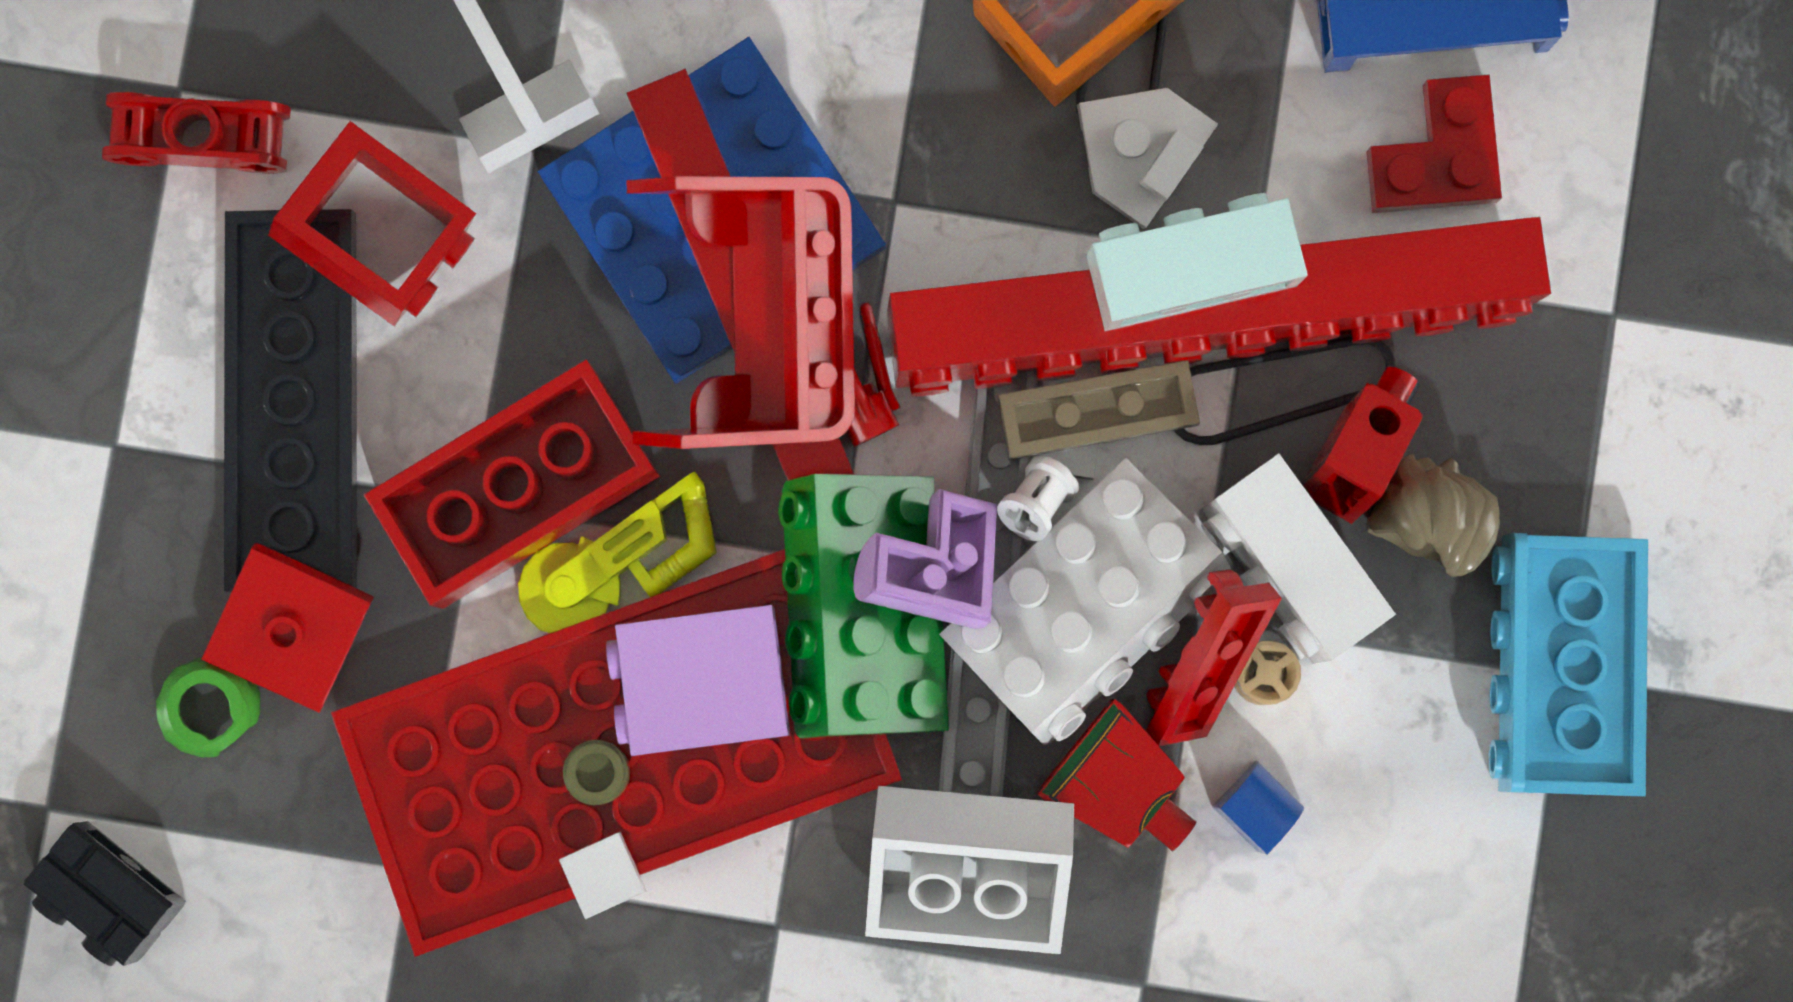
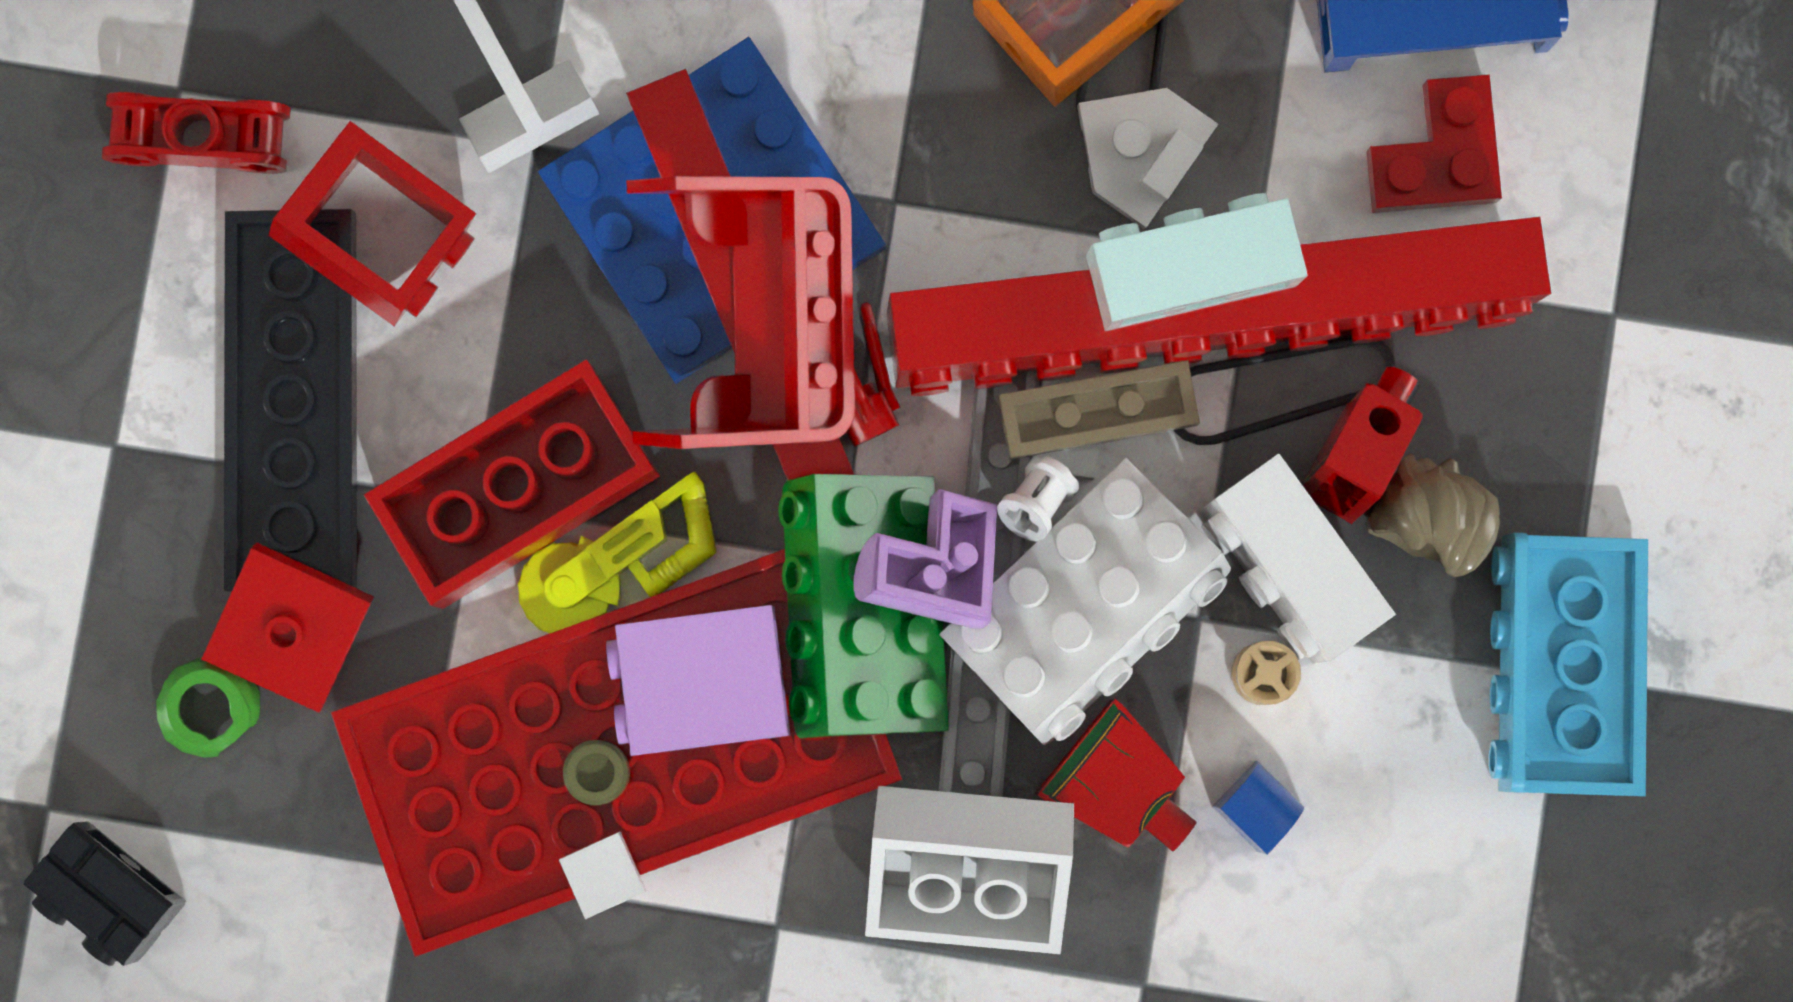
(1211, 659): red plate -> none

